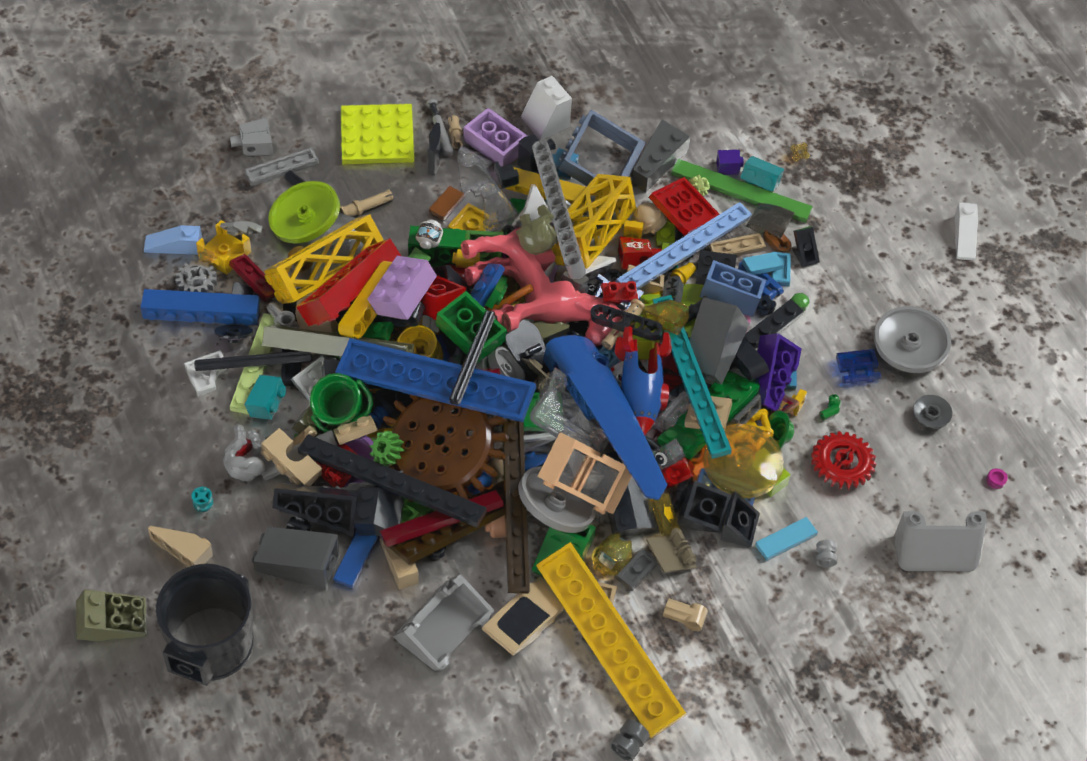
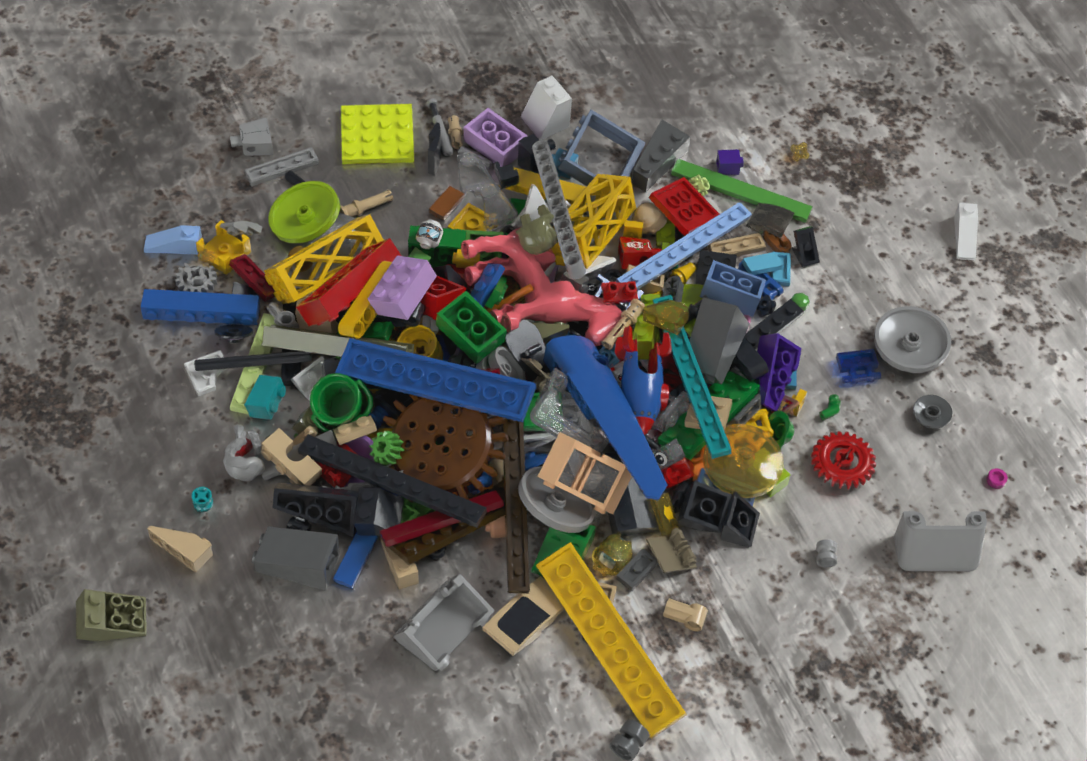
(201, 589): black cylinder -> none
(472, 357): black axle -> none
(628, 319): black beam -> none
(762, 173): teal brick -> none
(786, 538): medium azure tile -> none

